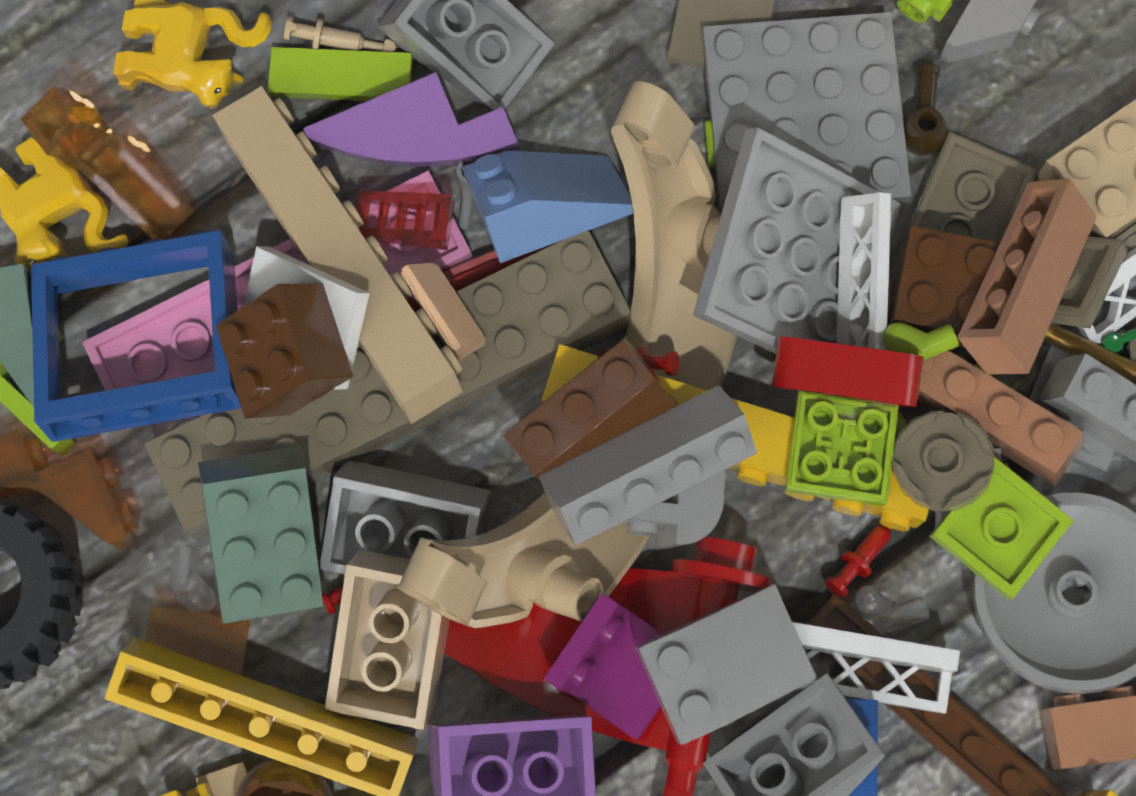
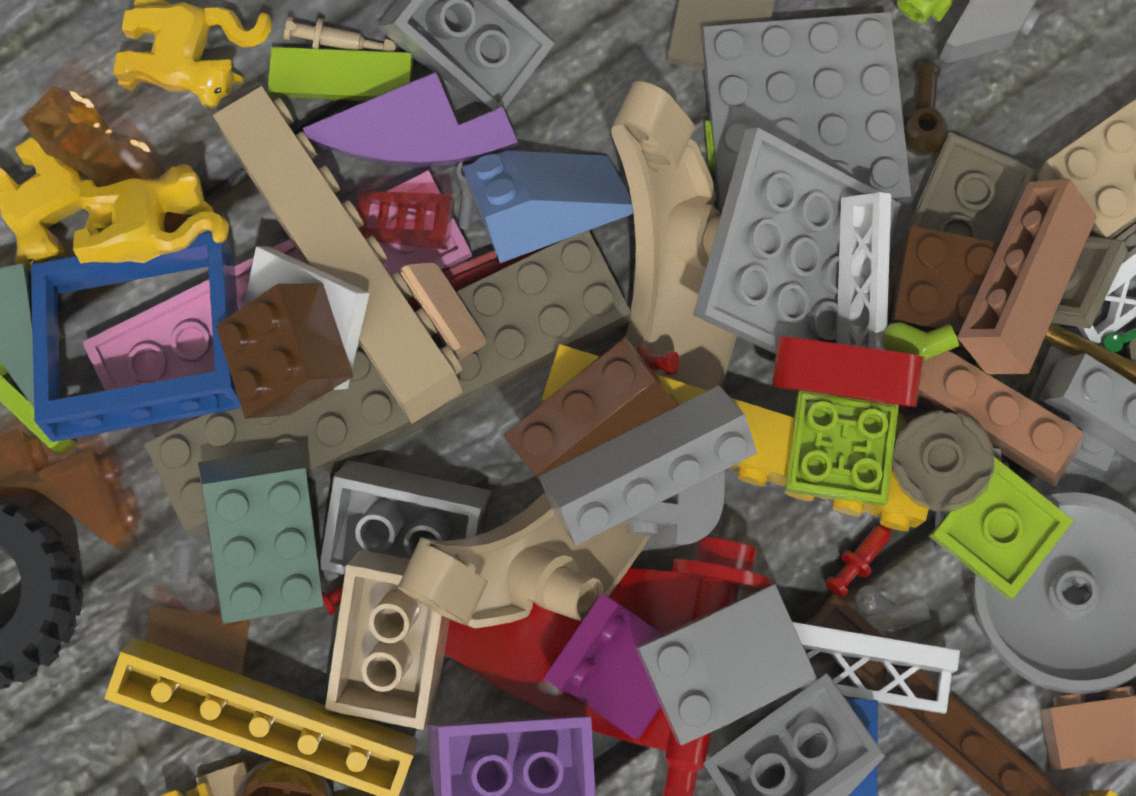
(137, 217): none -> yellow animal

